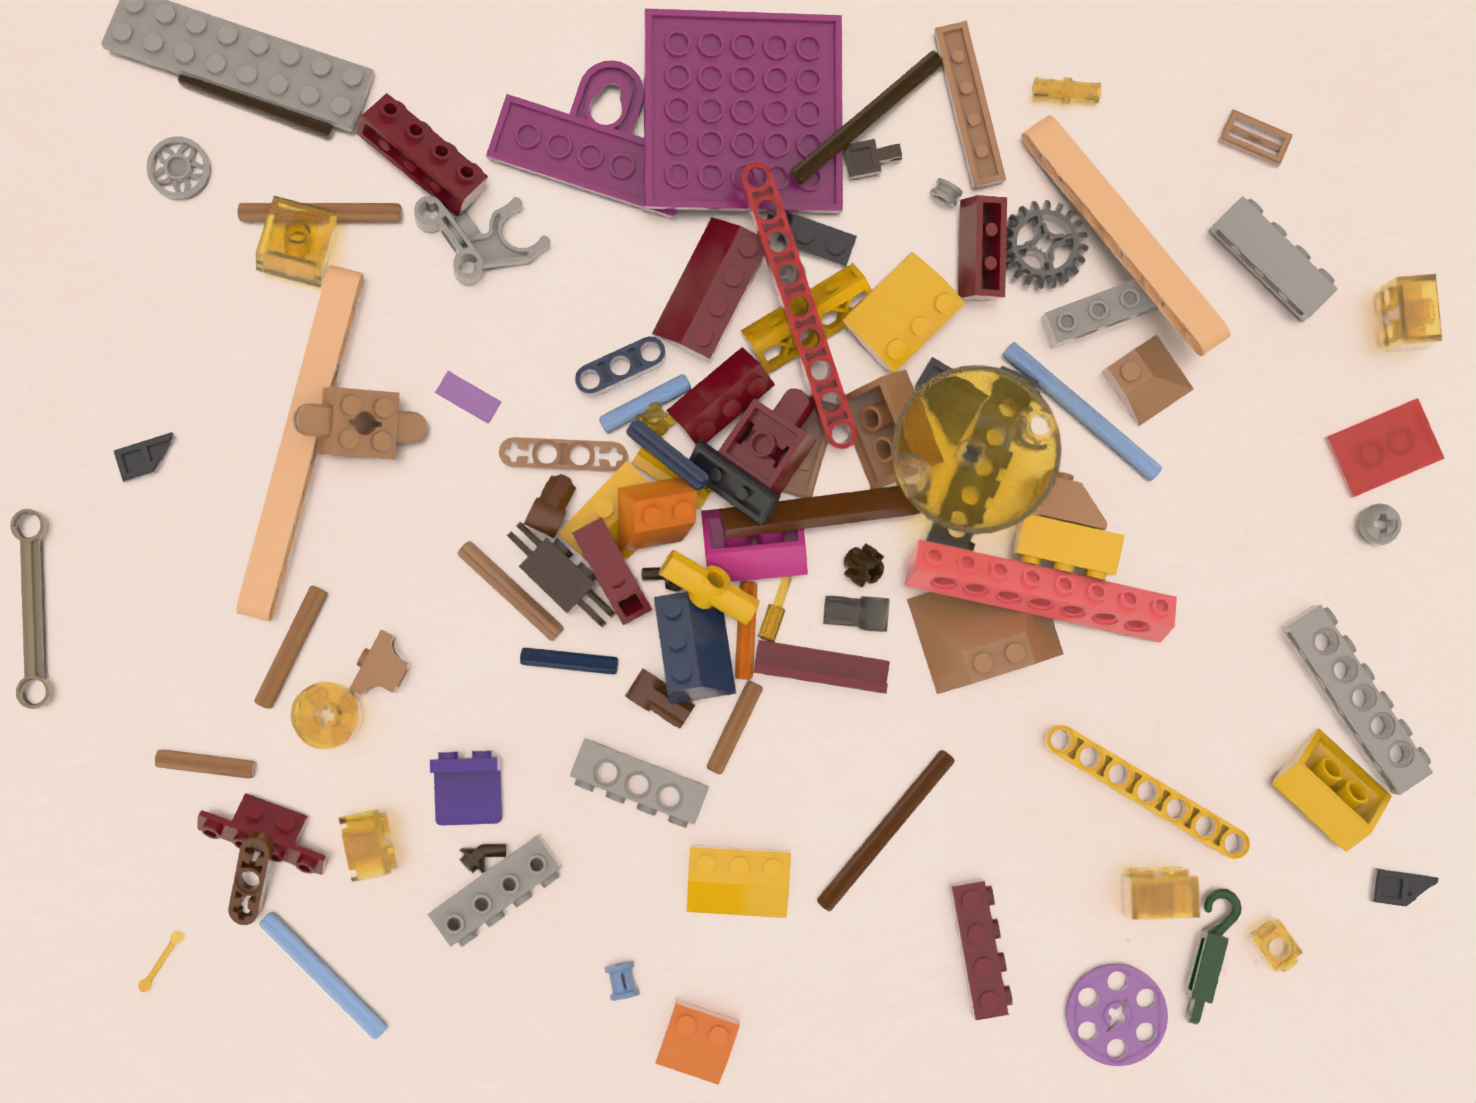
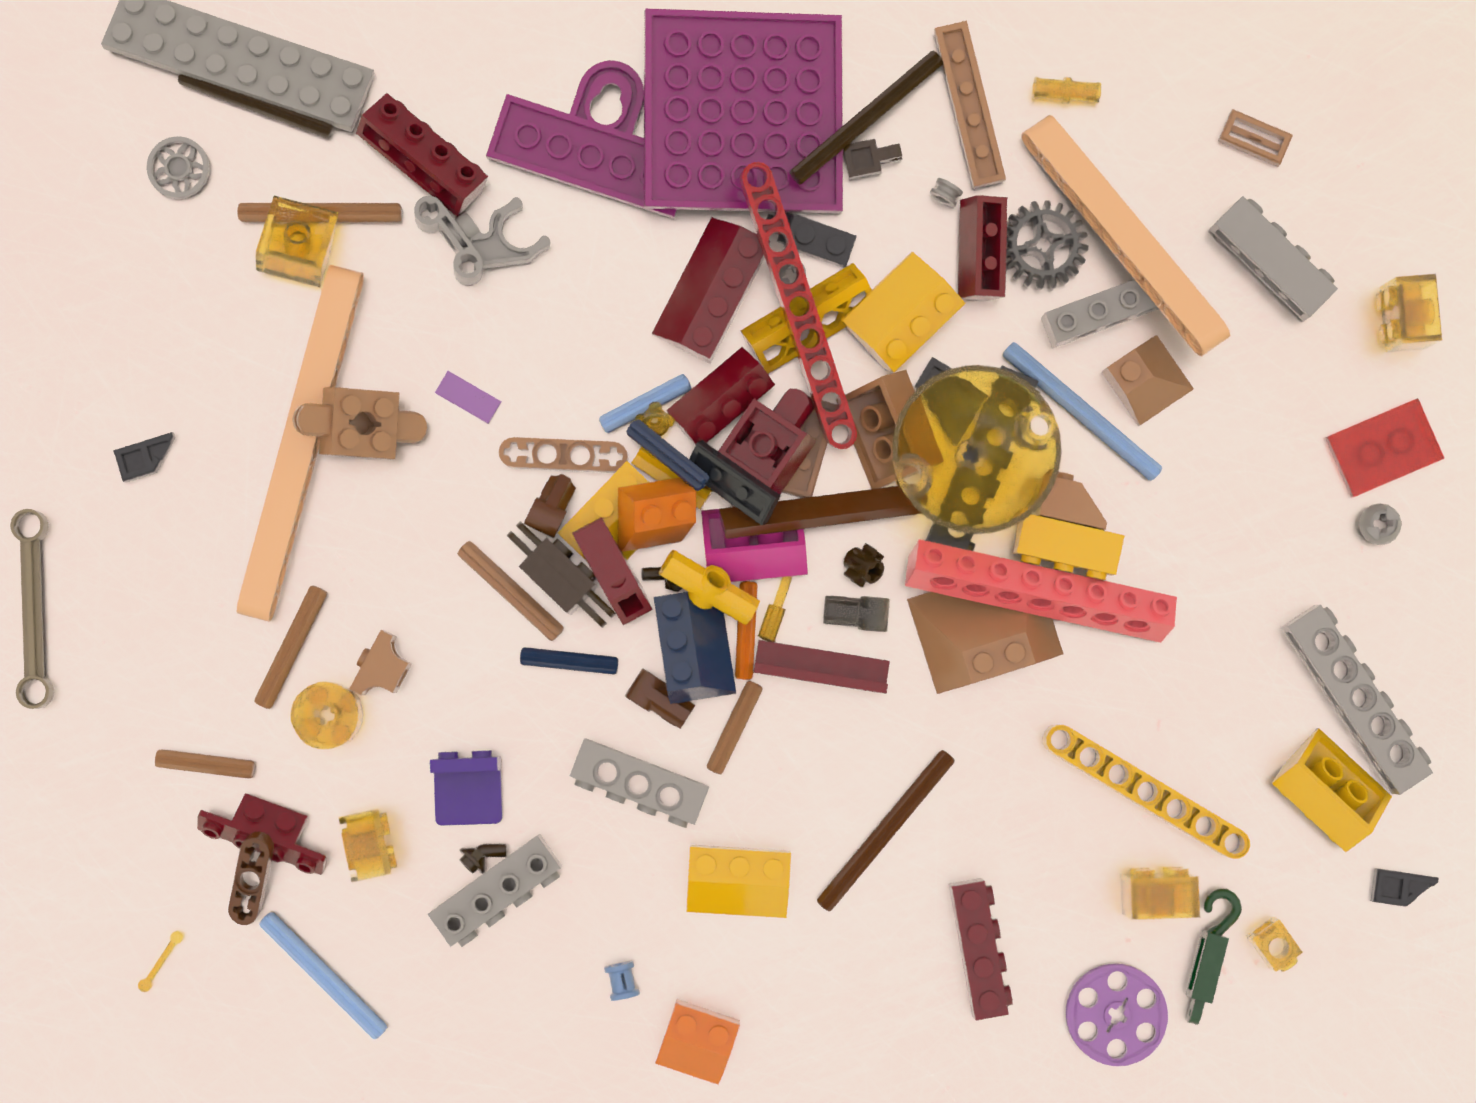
(631, 353): dark blue beam -> none

